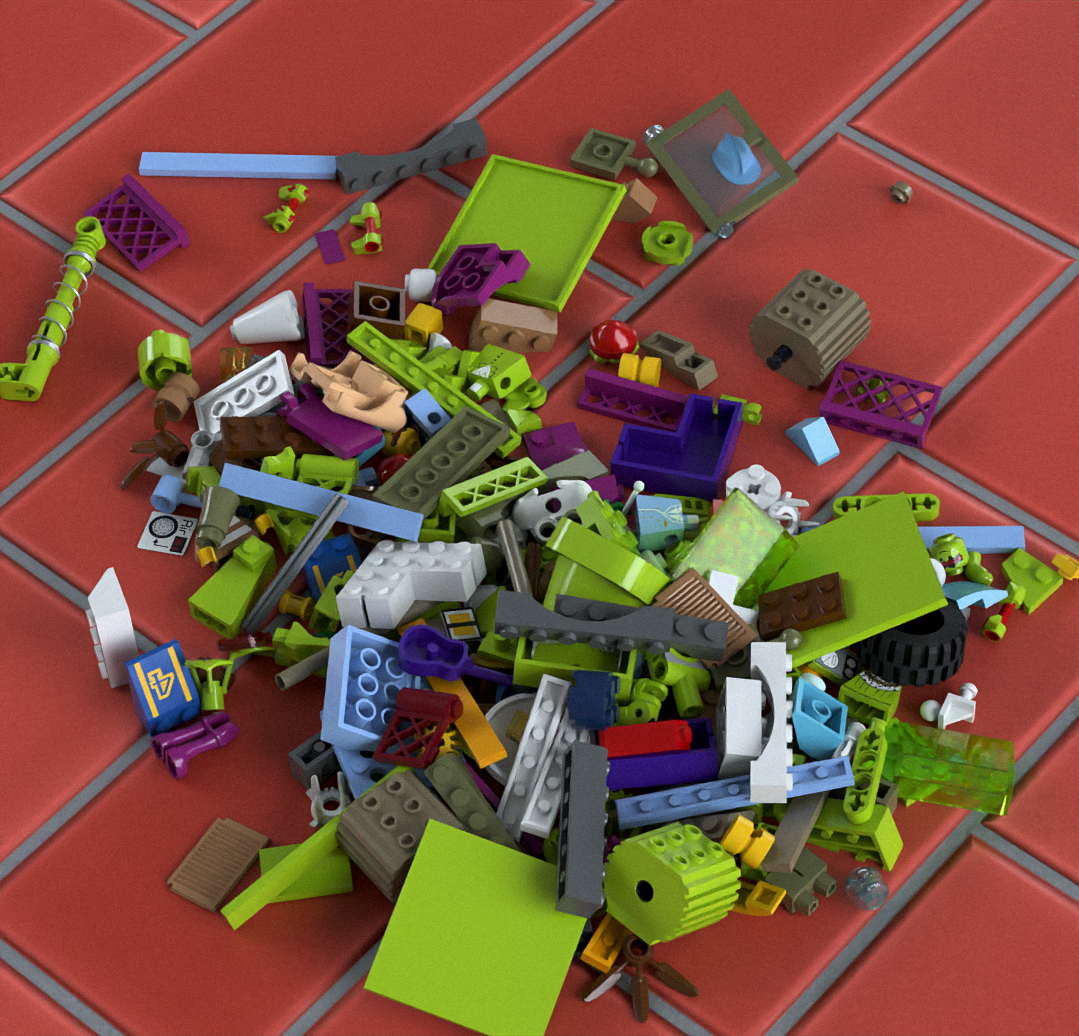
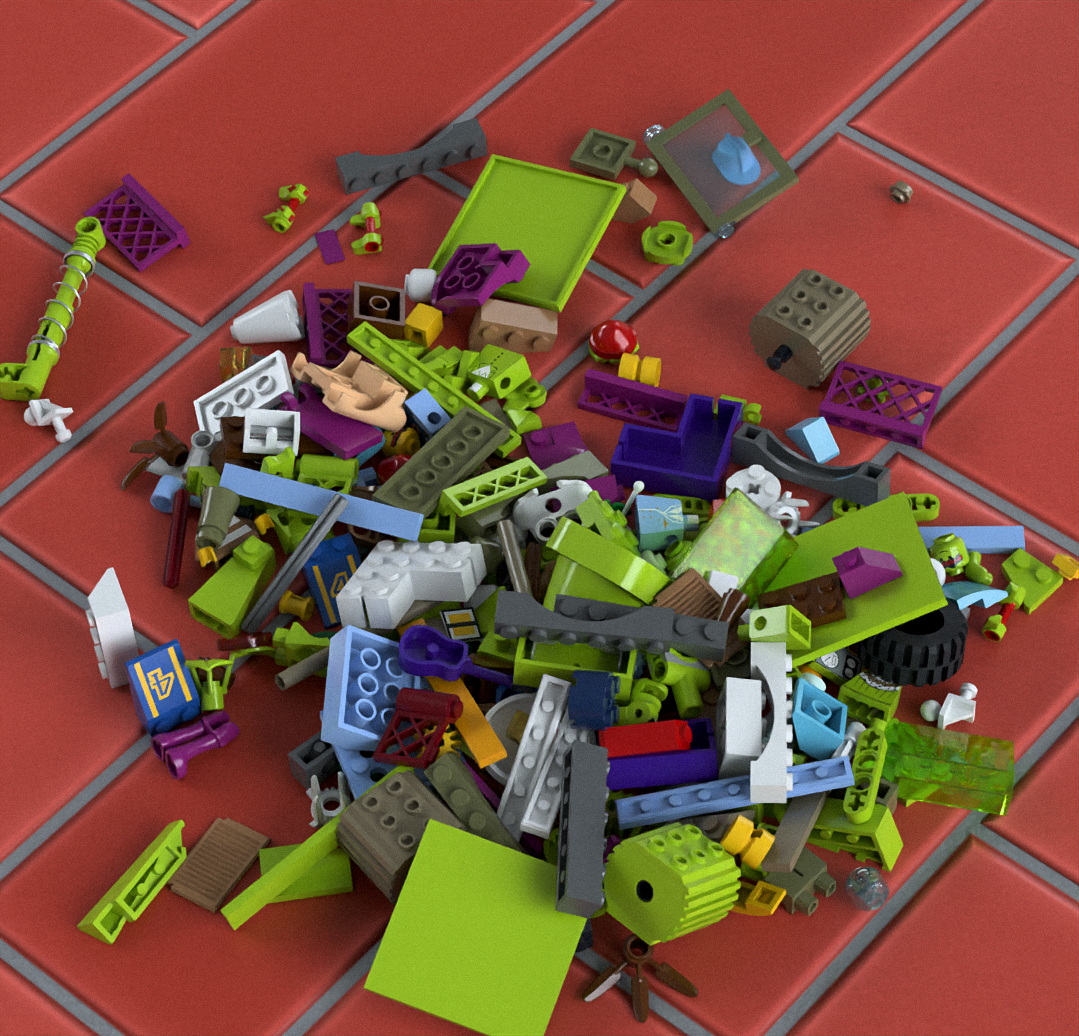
(45, 413): none -> white piece
(137, 885): none -> lime wedge
(161, 356): lime brick -> none
(167, 533): white sticker -> none
(176, 538): none -> dark red axle
(178, 395): medium nougat wheel -> none
(238, 165): light blue tile -> none
(271, 431): none -> white window
(326, 612): lime torso -> none
(436, 340): white rock -> none
(606, 944): light orange plate -> none
(680, 359): dark tan slope -> none
(732, 606): none -> reddish brown cone
(778, 625): none -> lime torso
(858, 483): none -> dark grey arch
(865, 569): none -> magenta slope

